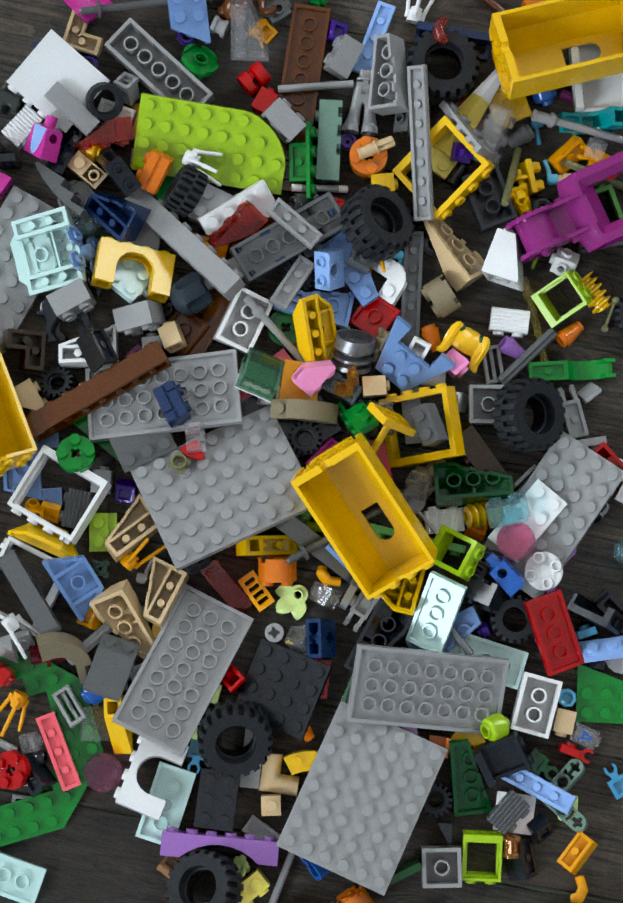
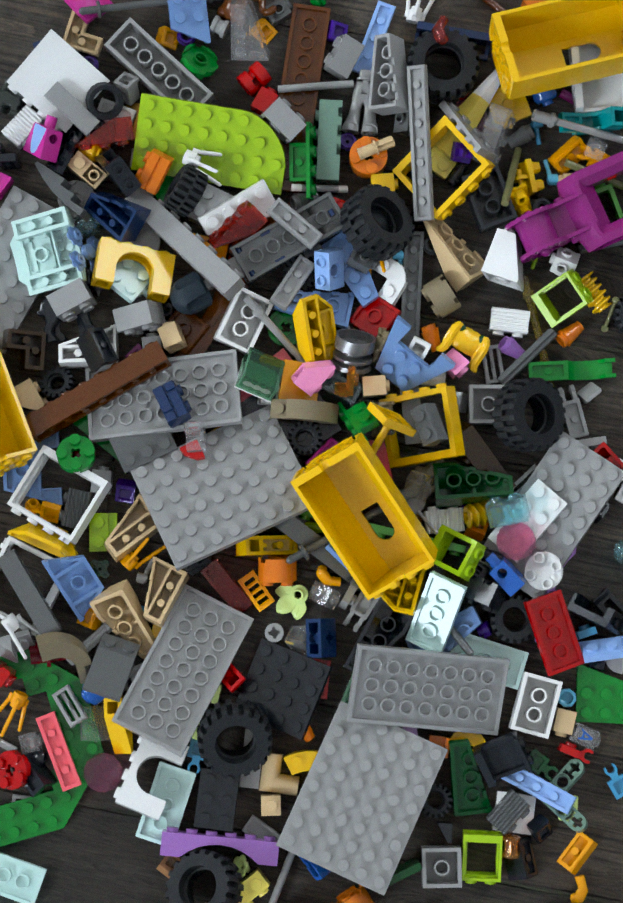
(167, 38): none -> light orange slope
(179, 457): olive plate -> none
(495, 727): lime head -> none

